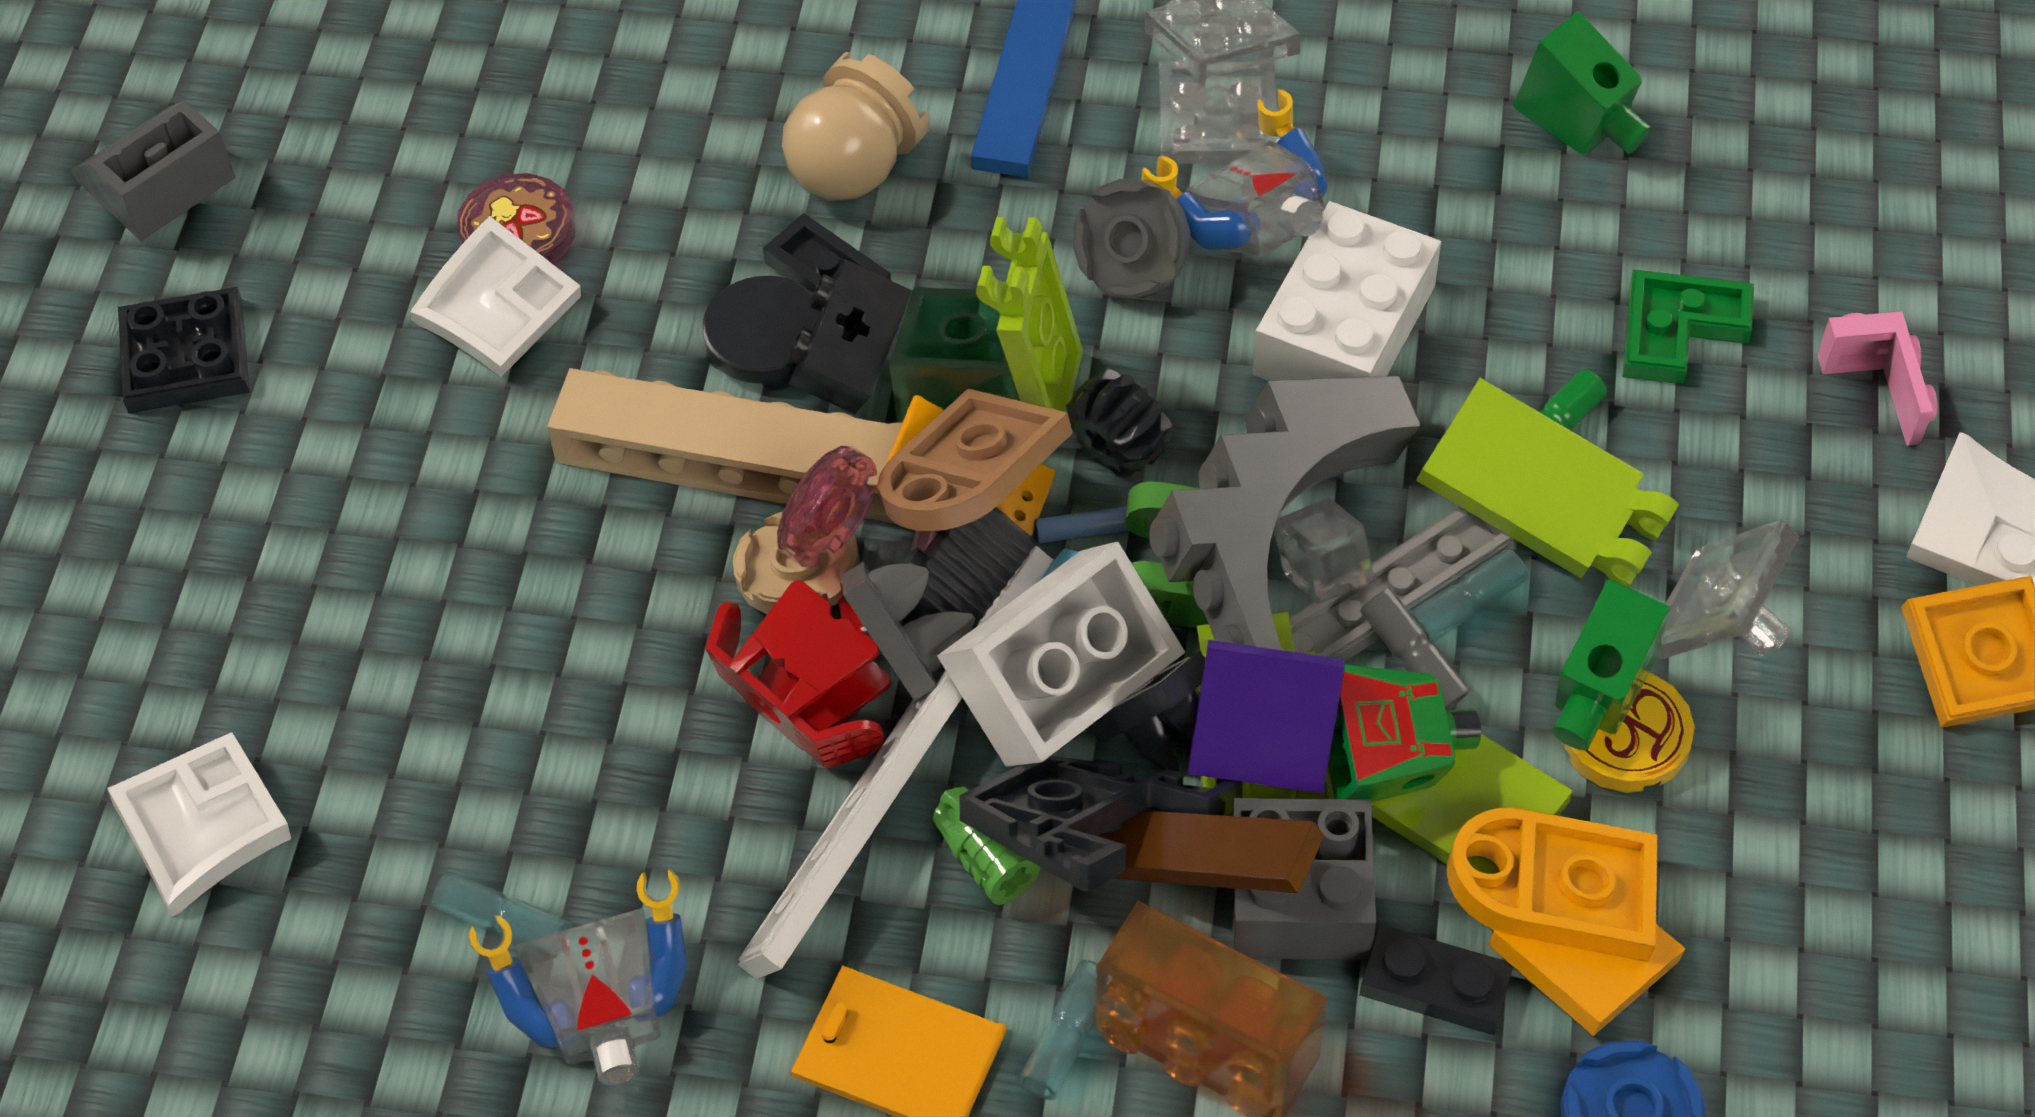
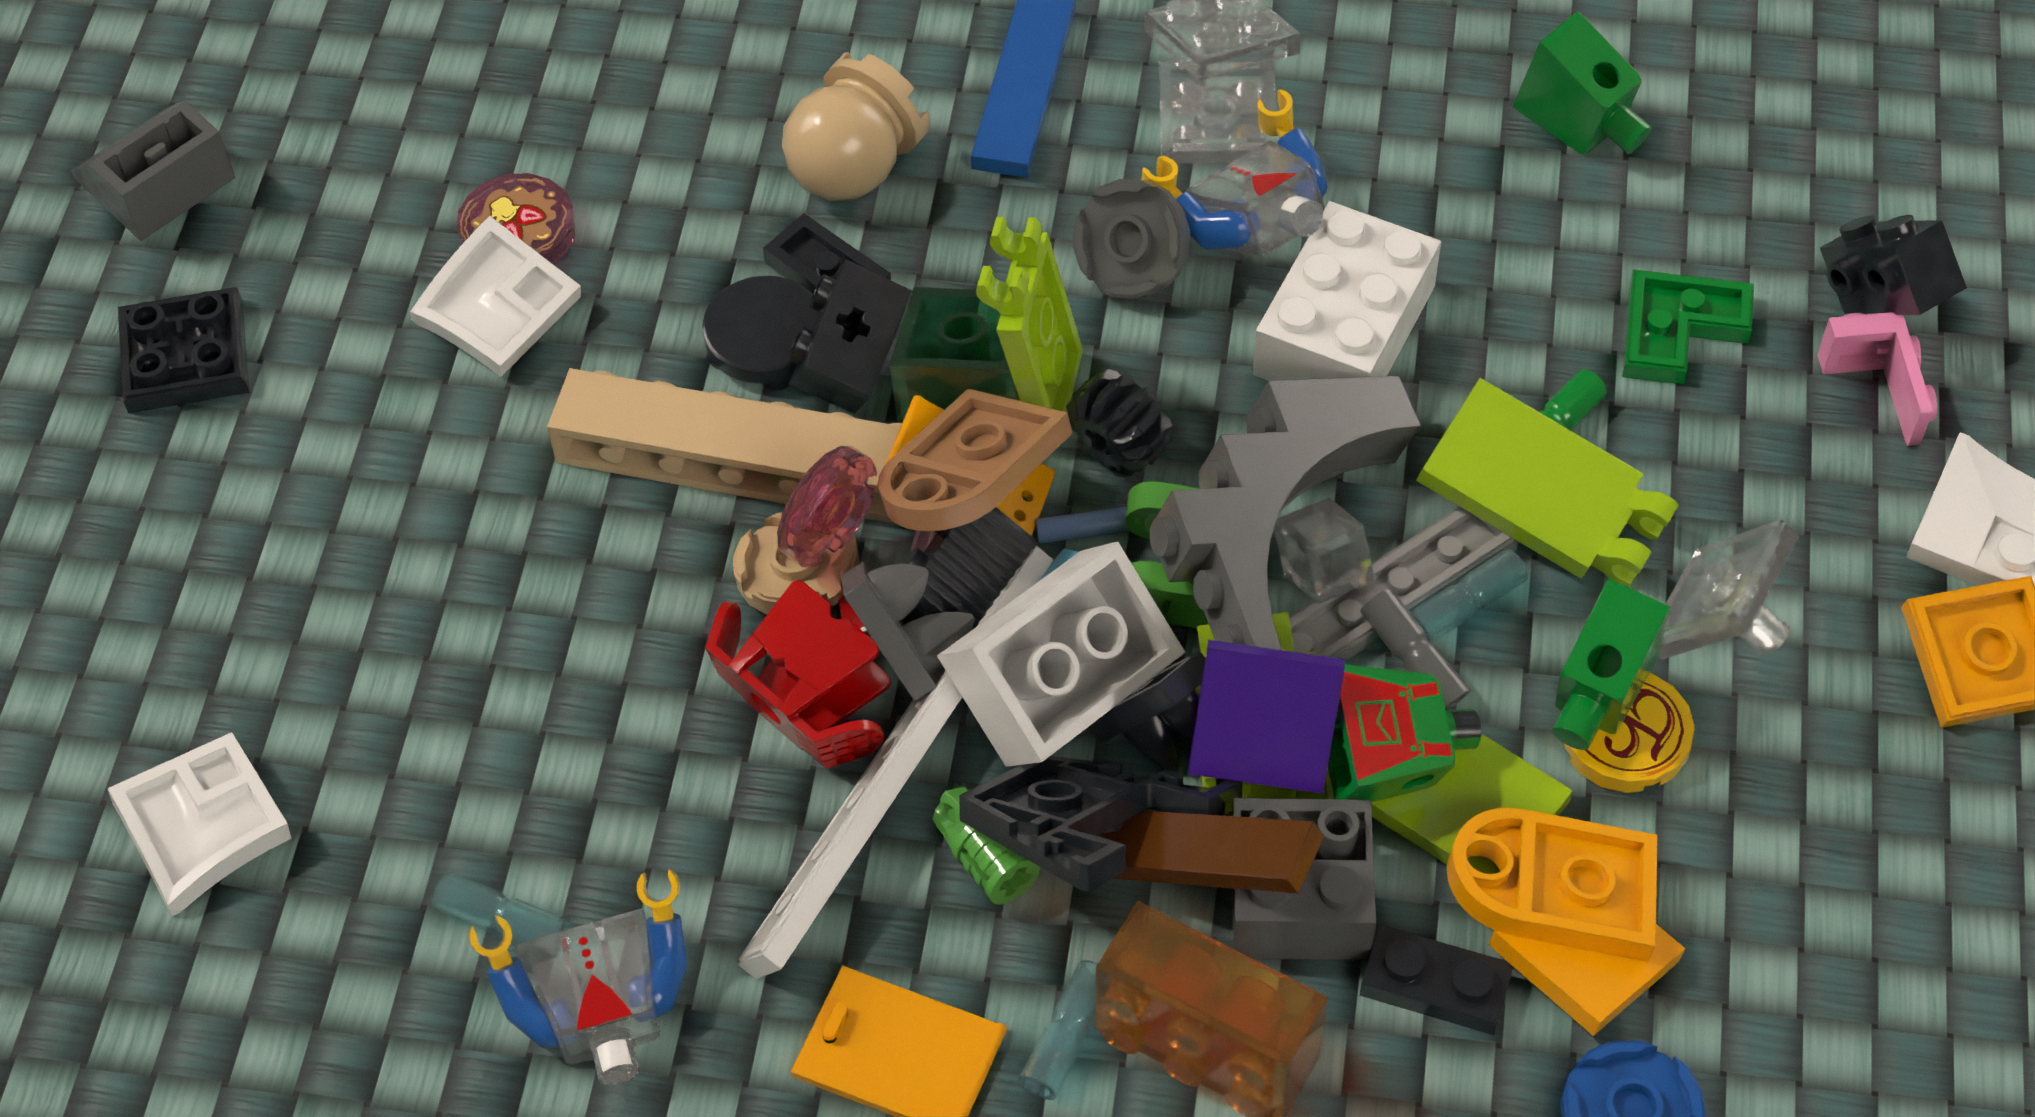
(1892, 266): none -> black brick

